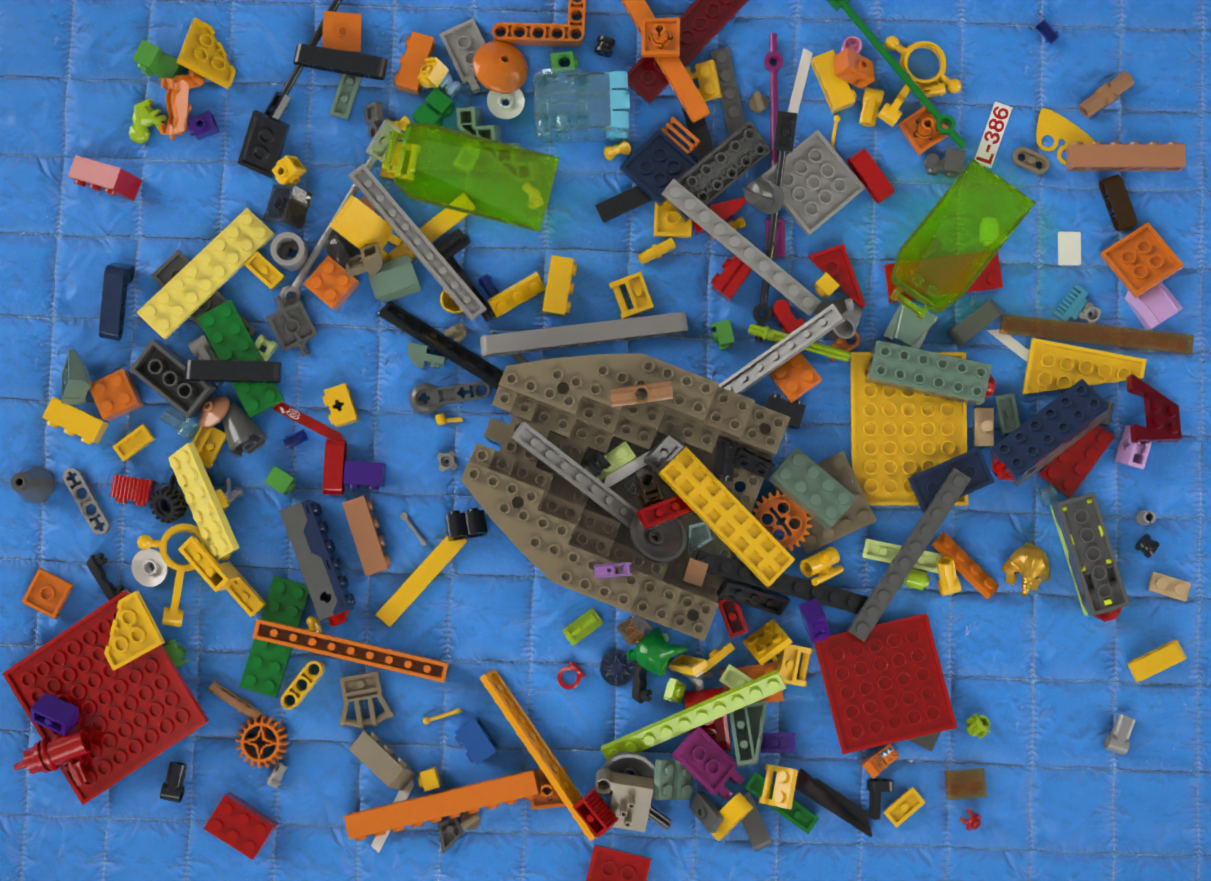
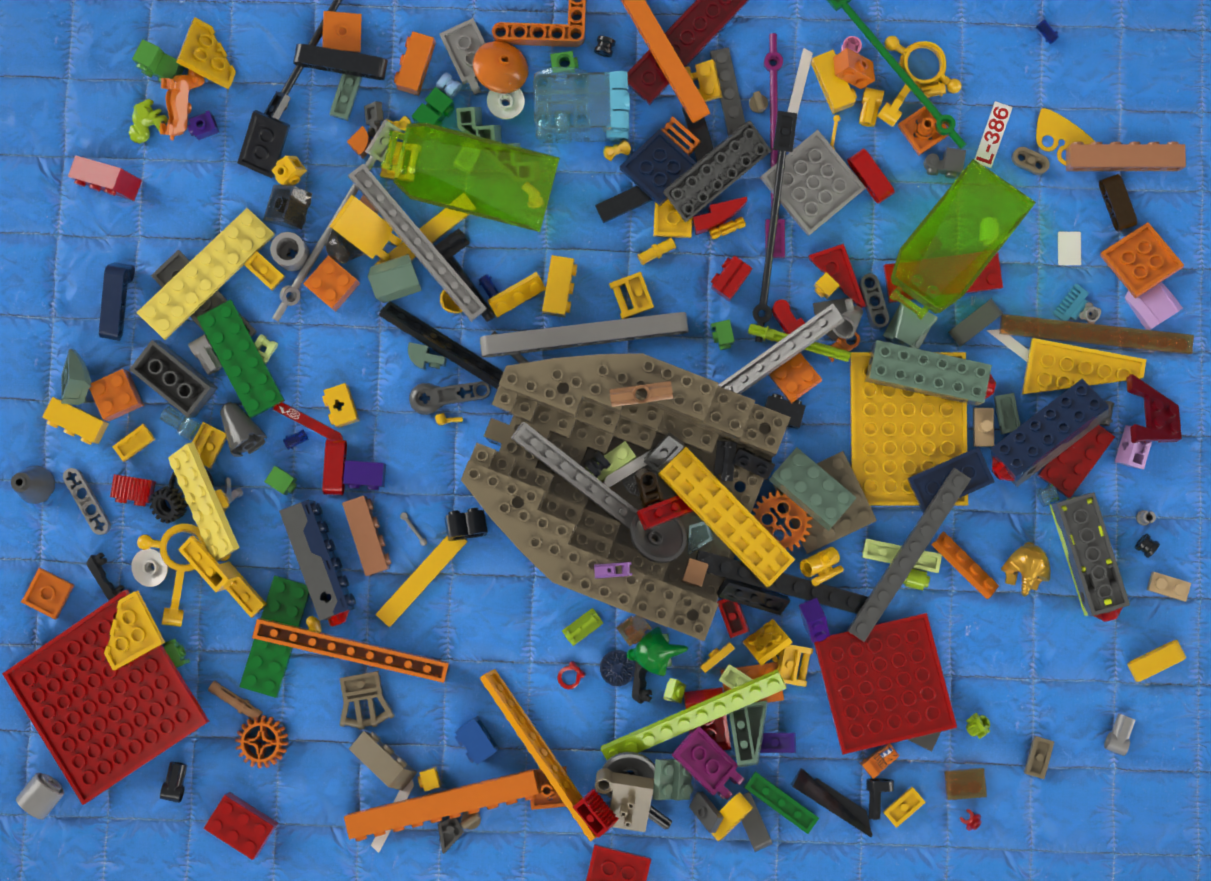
(40, 795): none -> light grey piece
(55, 714): dark purple brick -> none
(65, 750): red piece -> none
(213, 411): nougat dish -> none
(233, 371): black beam -> none
(276, 775): light grey pin -> none
(291, 325): dark grey plate -> none
(294, 688): yellow beam -> none
(360, 142): none -> orange brick
(368, 261): dark tan brick -> none
(426, 720): yellow hinge -> none
(432, 73): yellow brick -> none
(443, 457): light grey plate -> none
(457, 331): dark tan plate -> none
(660, 30): orange plate -> none
(691, 668): yellow piece -> none
(741, 247): light grey plate -> none
(764, 195): dark grey piece -> none
(783, 787): yellow plate -> none
(875, 292): none -> dark grey beam
(948, 580): yellow piece -> none
(1039, 757): none -> dark tan plate
(1106, 94): medium nougat piece -> none

